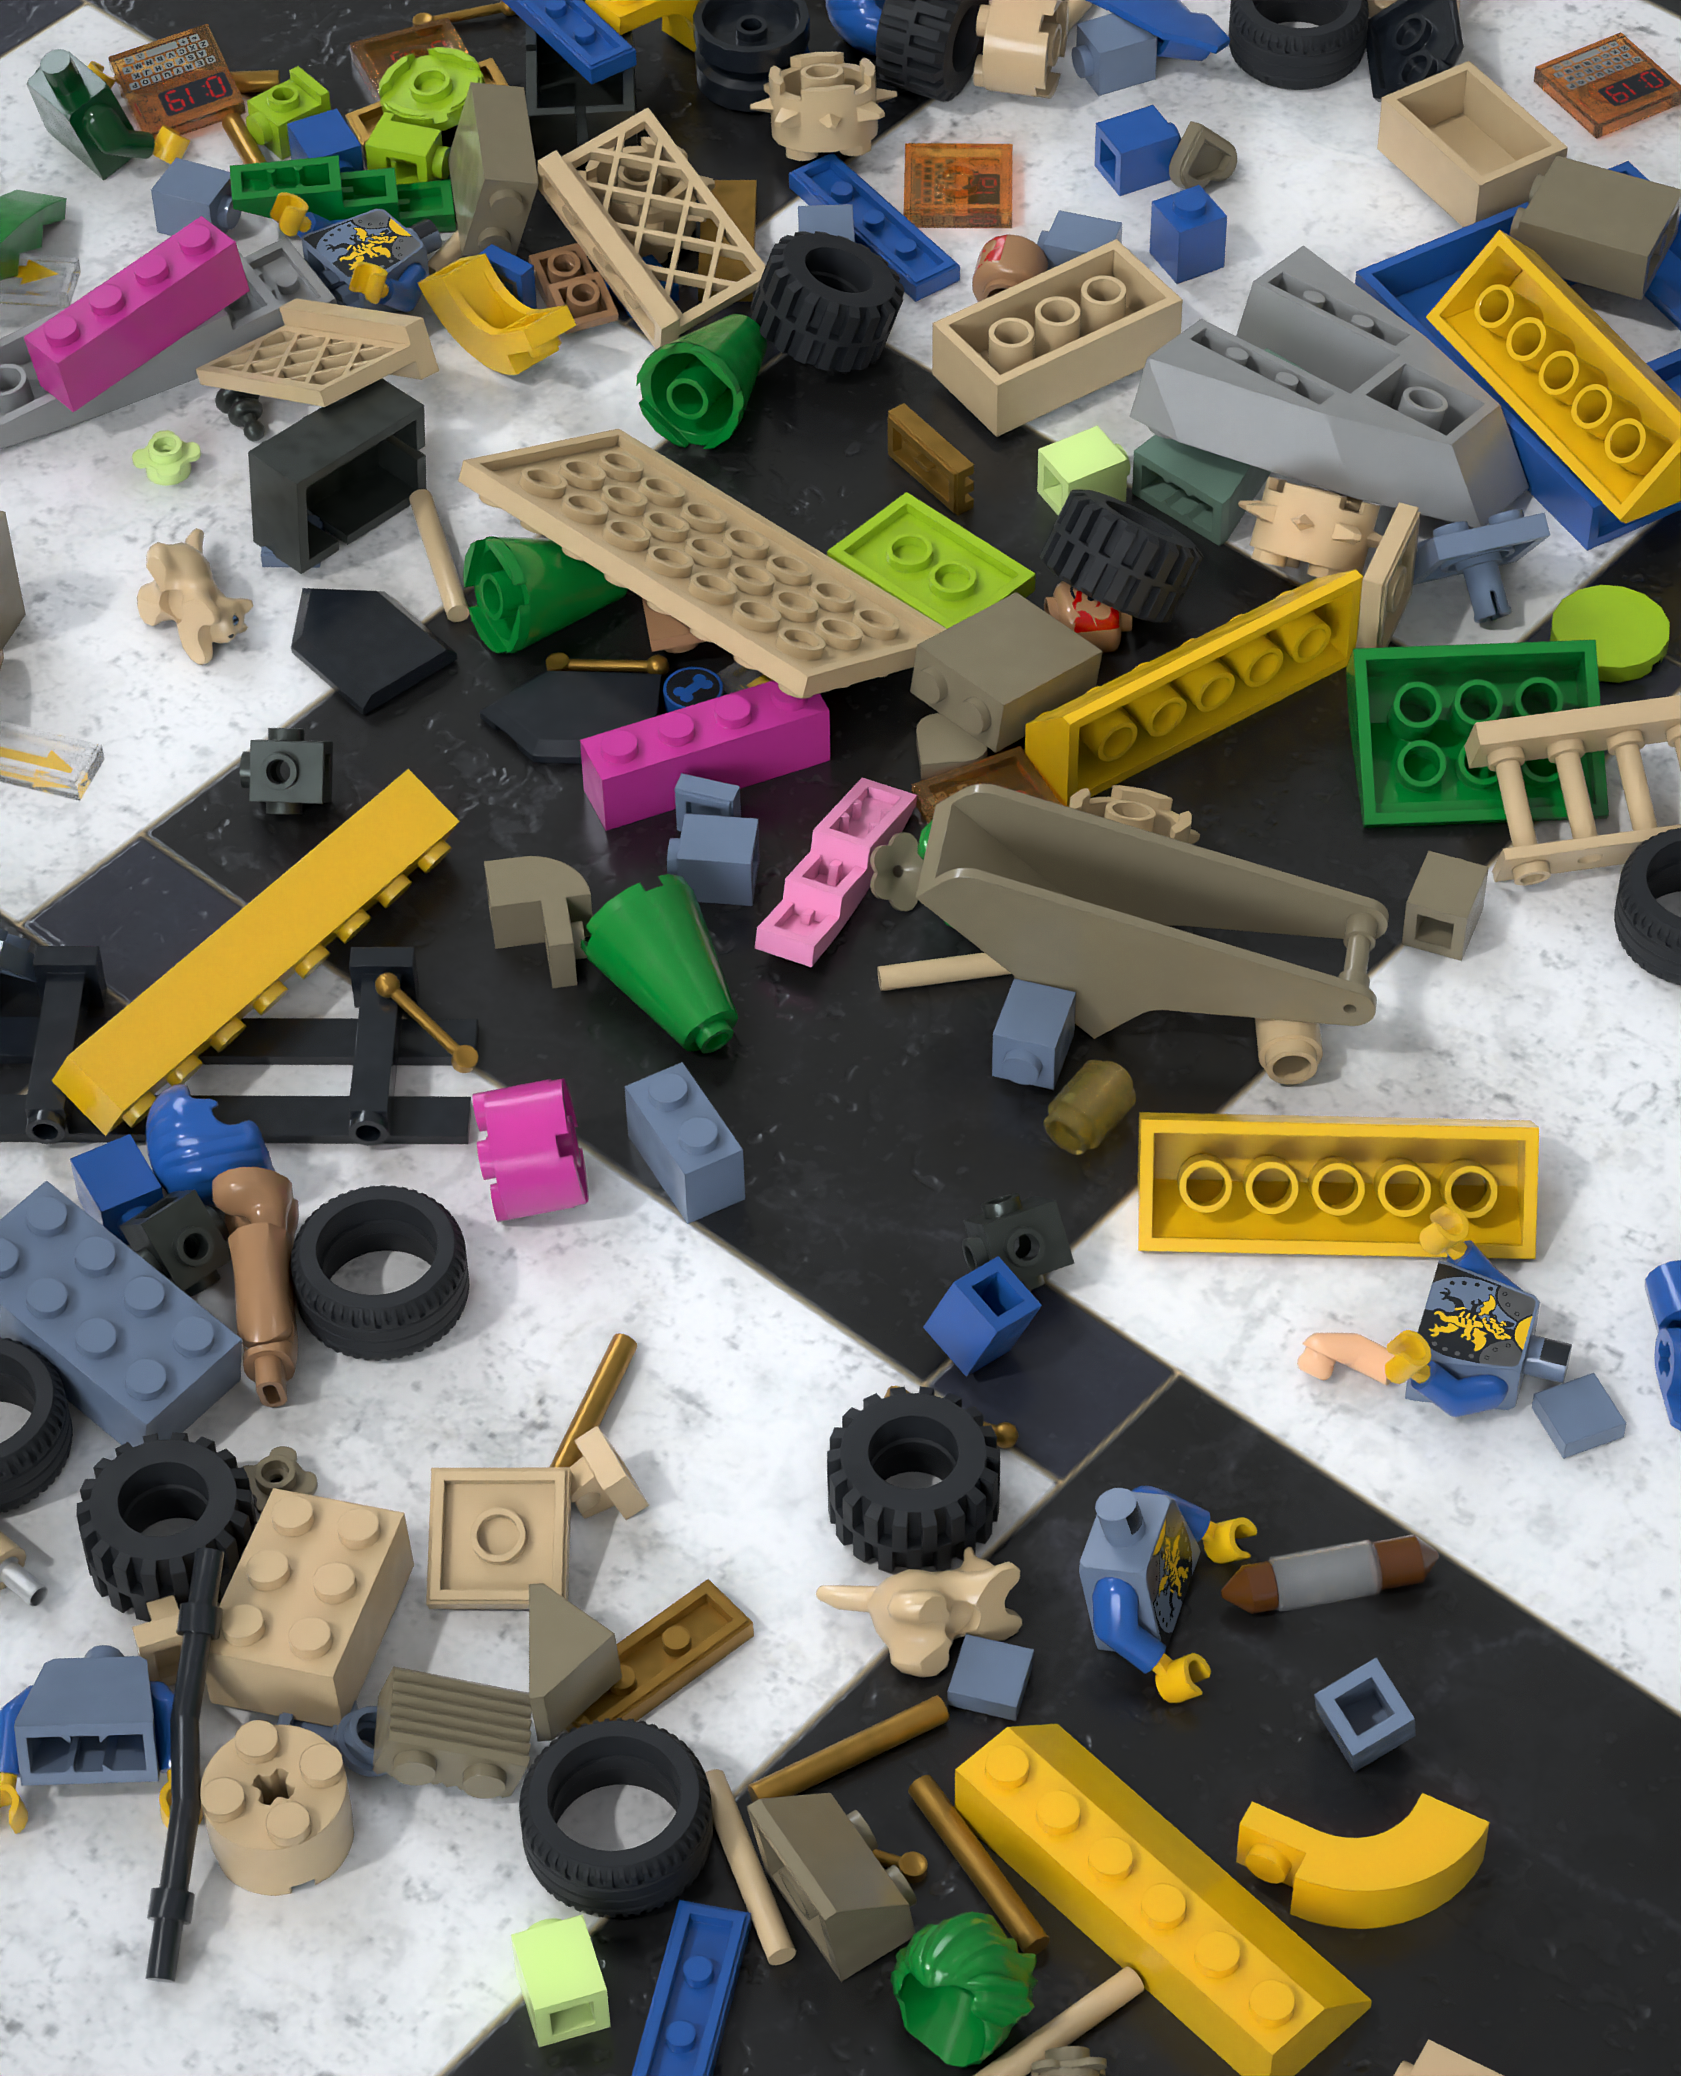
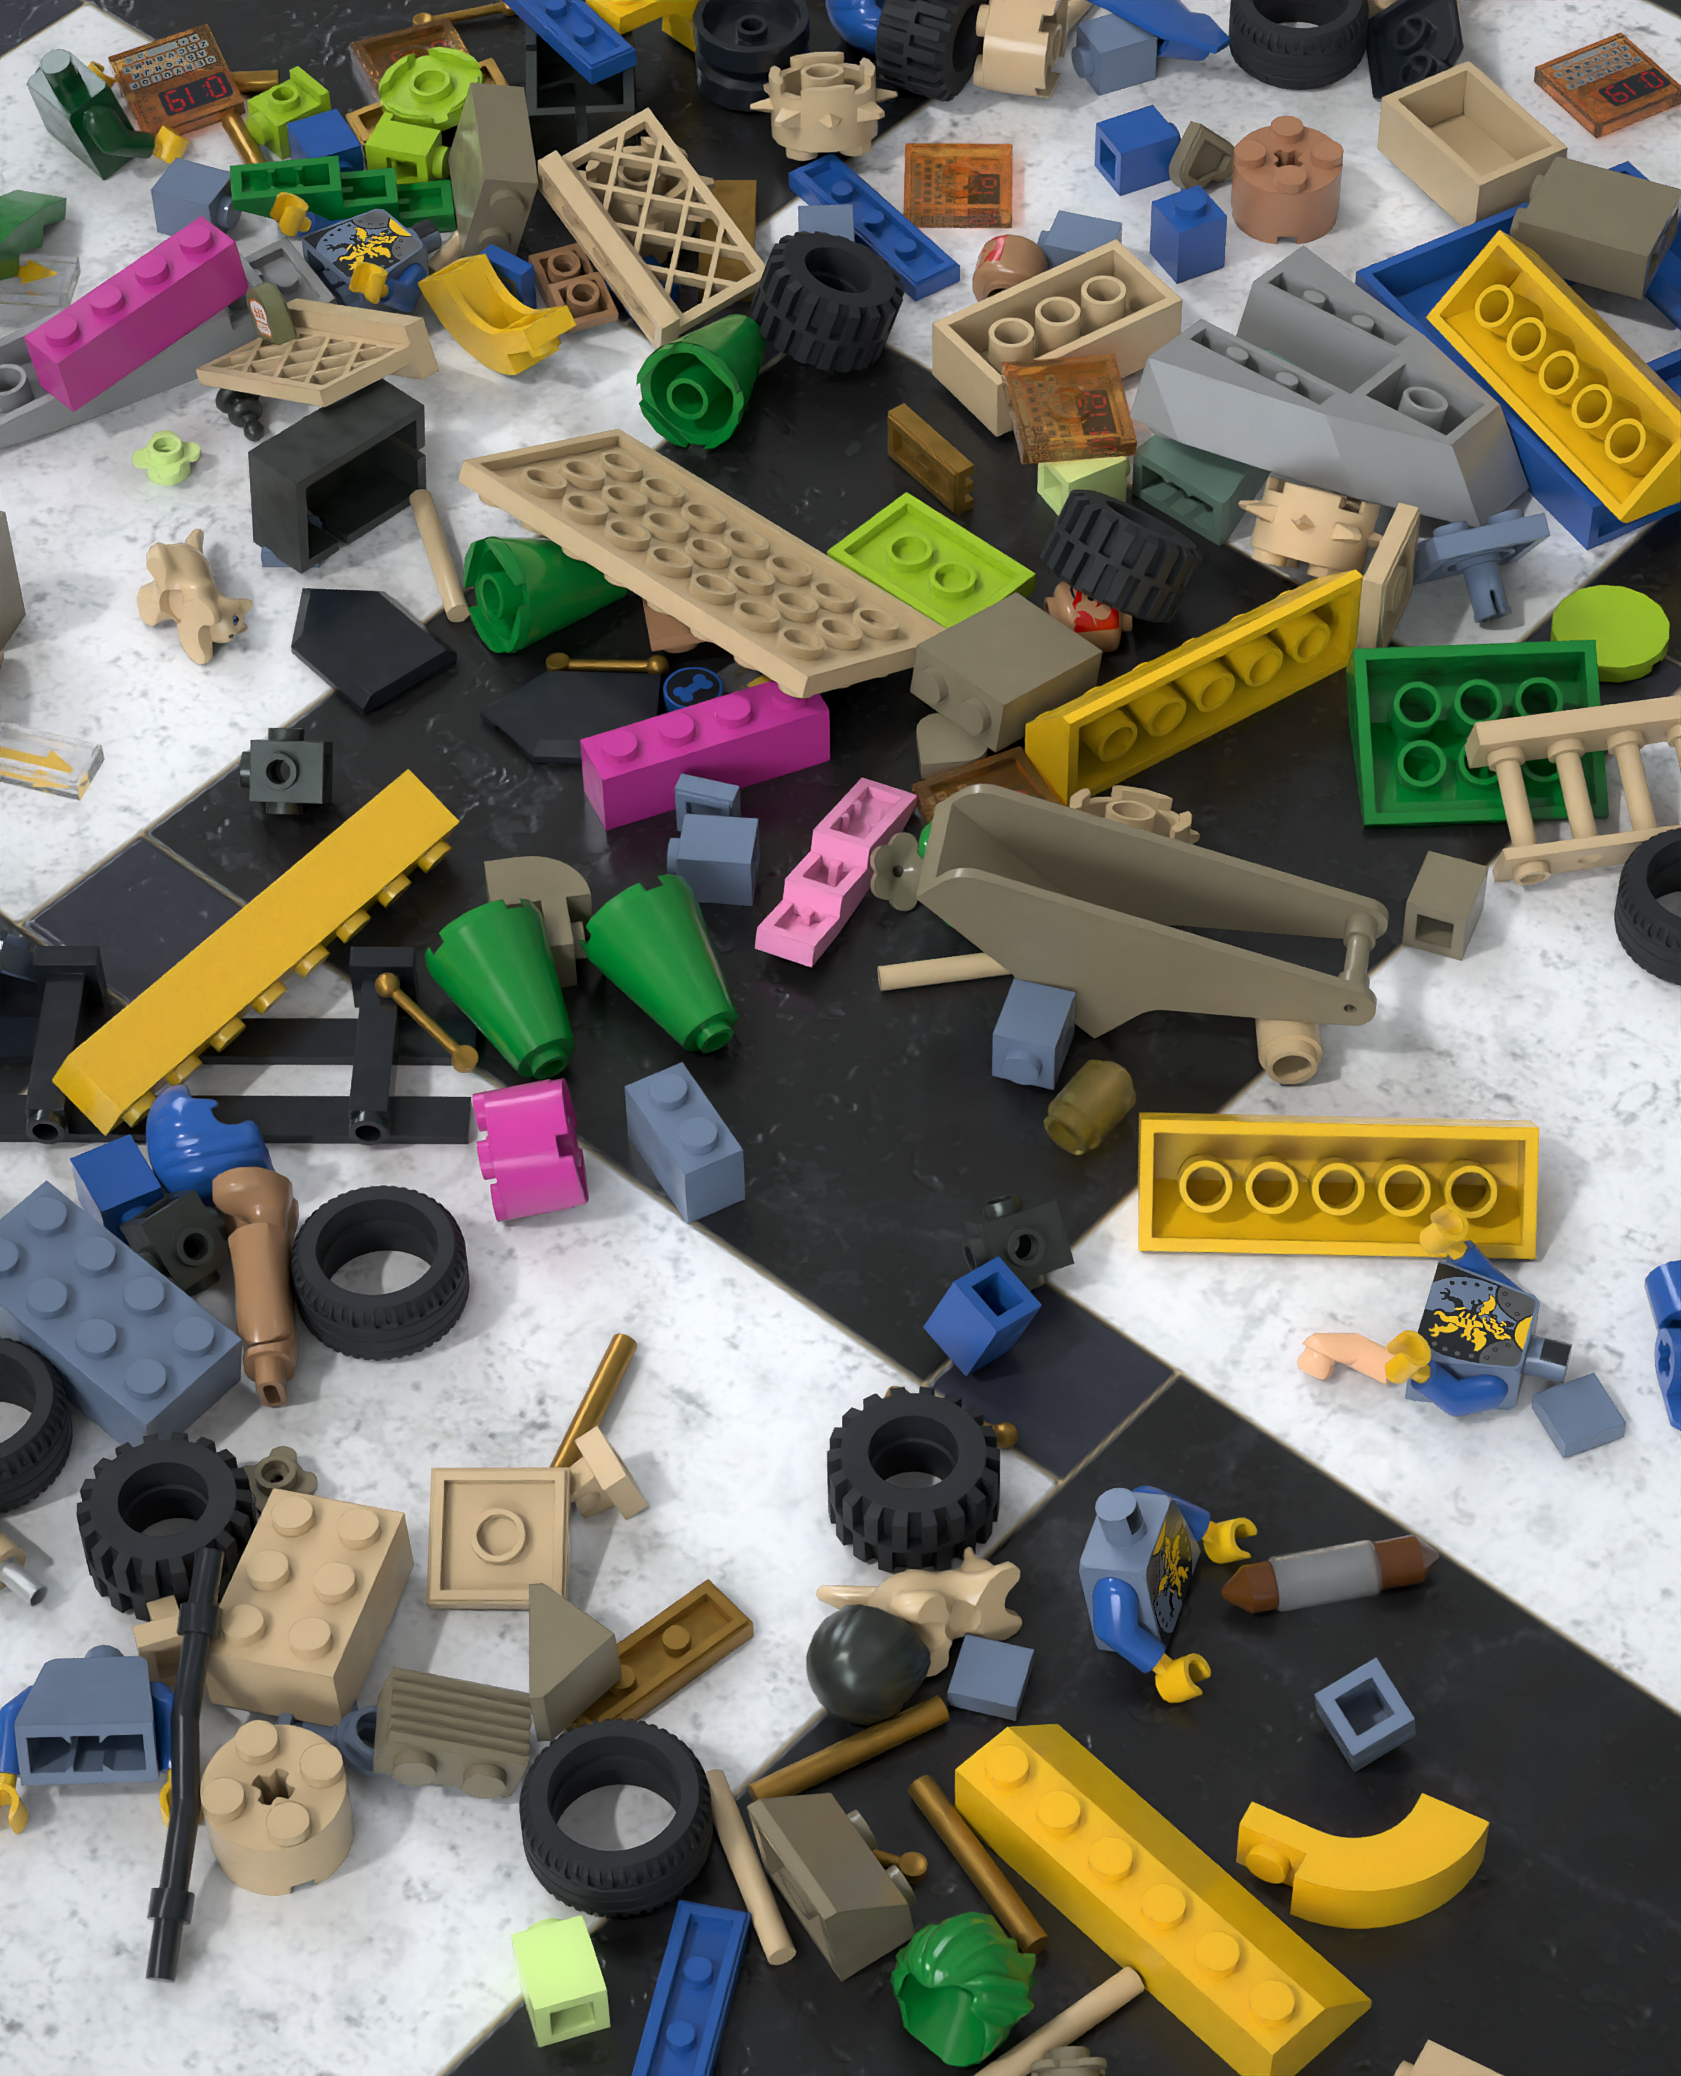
(270, 313): none -> olive tile
(506, 982): none -> green cone
(865, 1664): none -> pearl dark grey hair
(1068, 409): none -> clear orange tile
(1286, 182): none -> nougat brick

